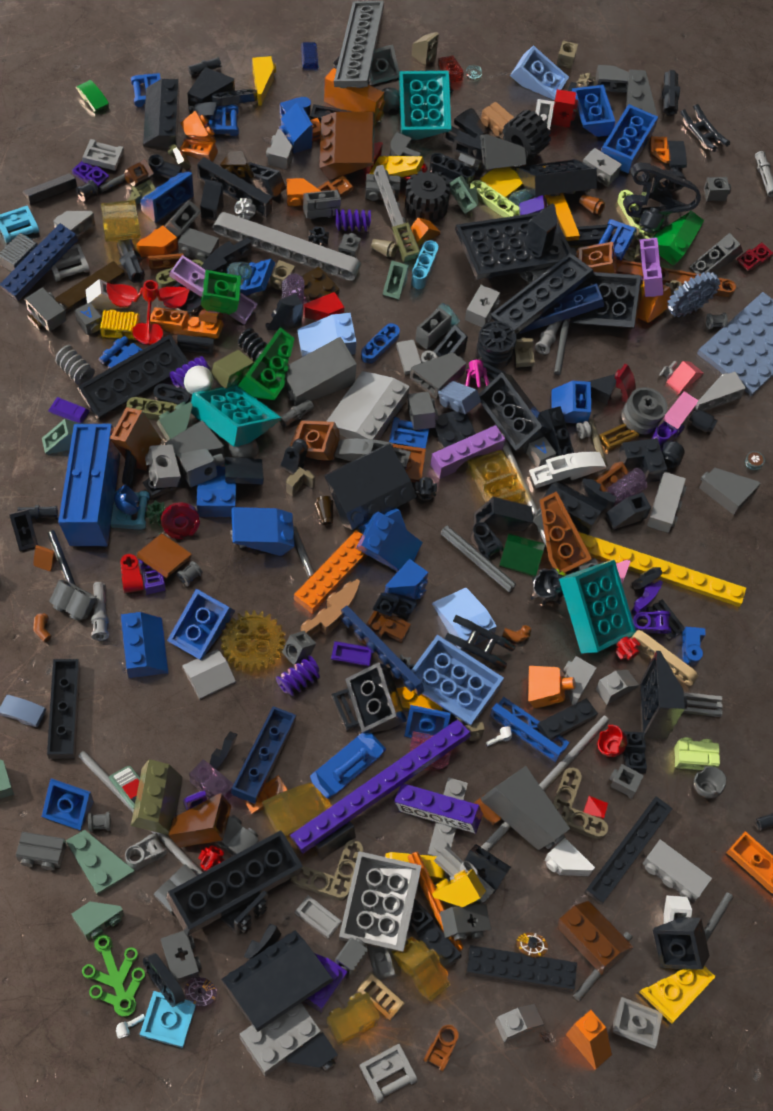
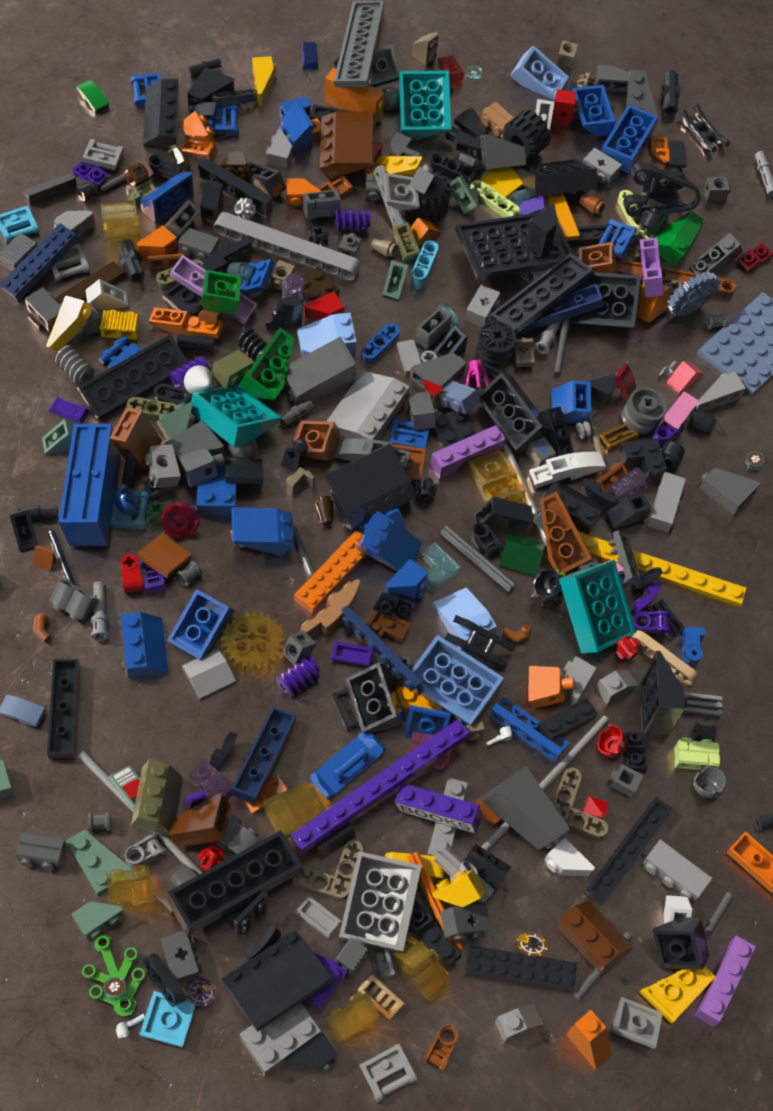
(67, 804): blue slope -> none
(70, 320): none -> slope
(114, 988): none -> tile
(124, 295): red plant -> none
(130, 885): none -> clear yellow brick
(399, 193): none -> light grey slope
(422, 178): none -> light grey slope
(431, 387): none -> red slope
(441, 564): none -> clear light blue plate
(625, 559): none -> dark grey plate
(704, 732): none -> black bush
(725, 982): none -> medium lavender arch

